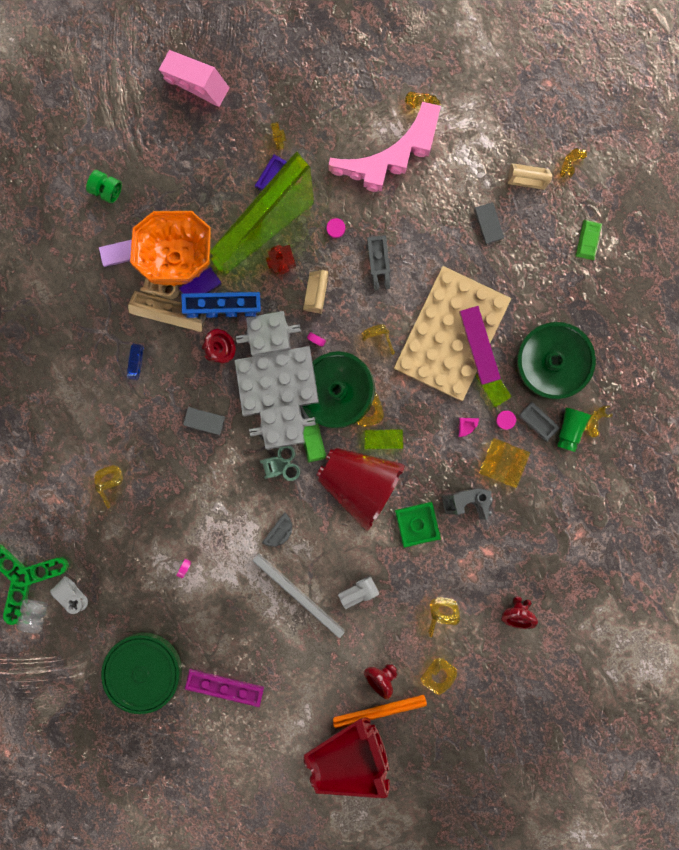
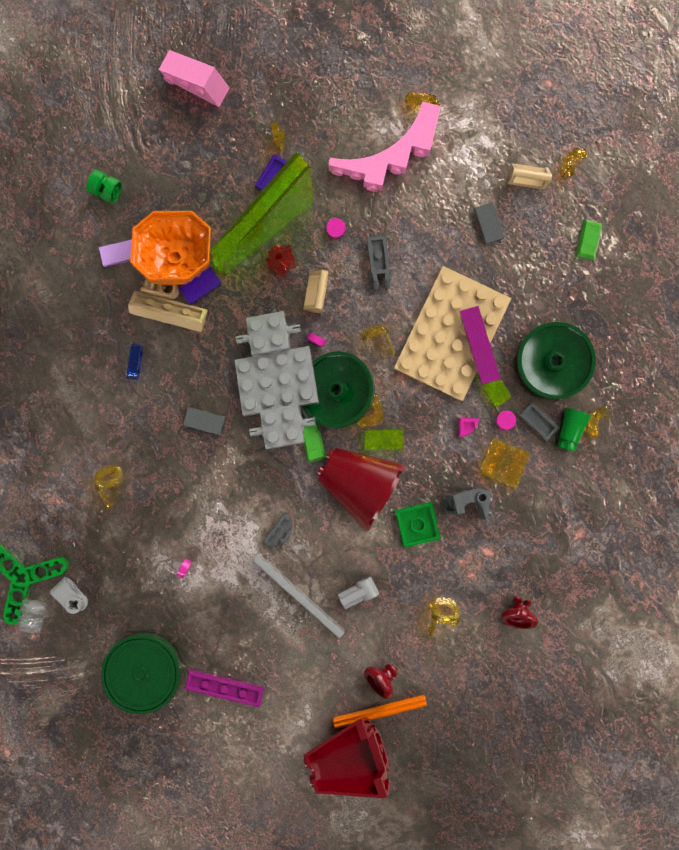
(219, 346): dark red hair -> none
(221, 303): blue brick -> none
(280, 465): sand green piece -> none
(434, 668): clear yellow piece -> none

